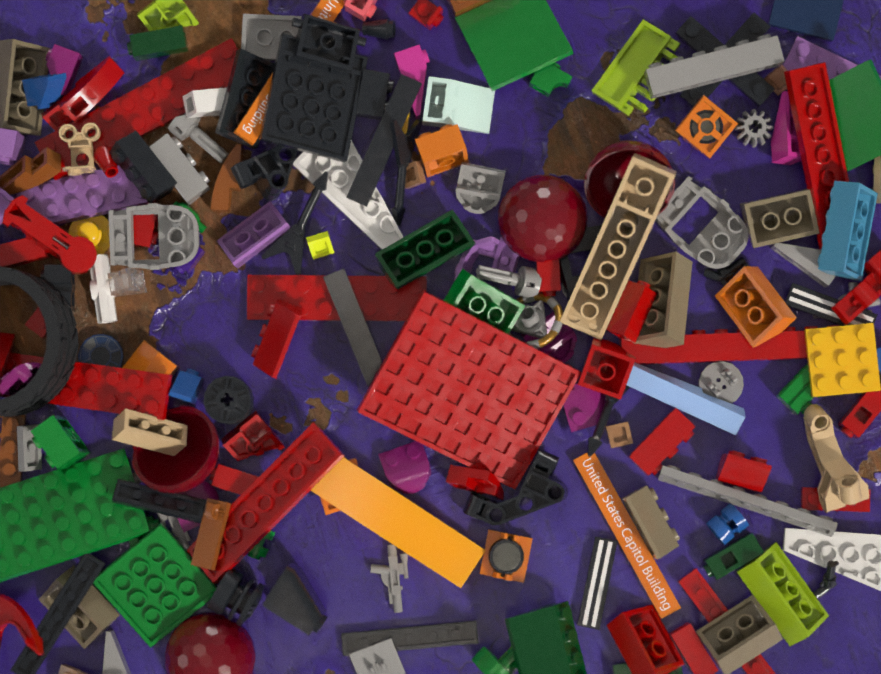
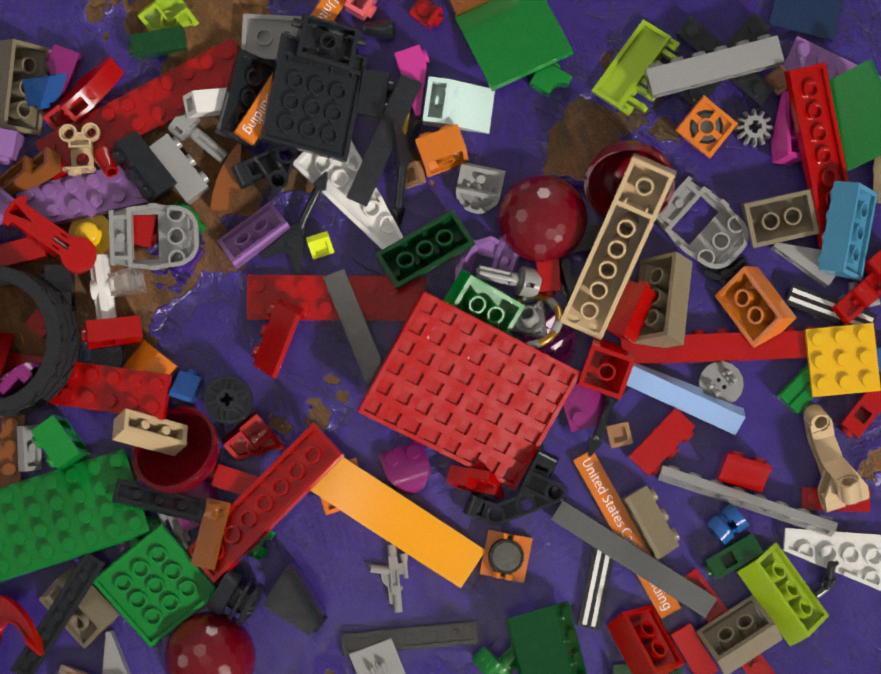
(112, 332): none -> red brick
(634, 559): none -> dark grey tile

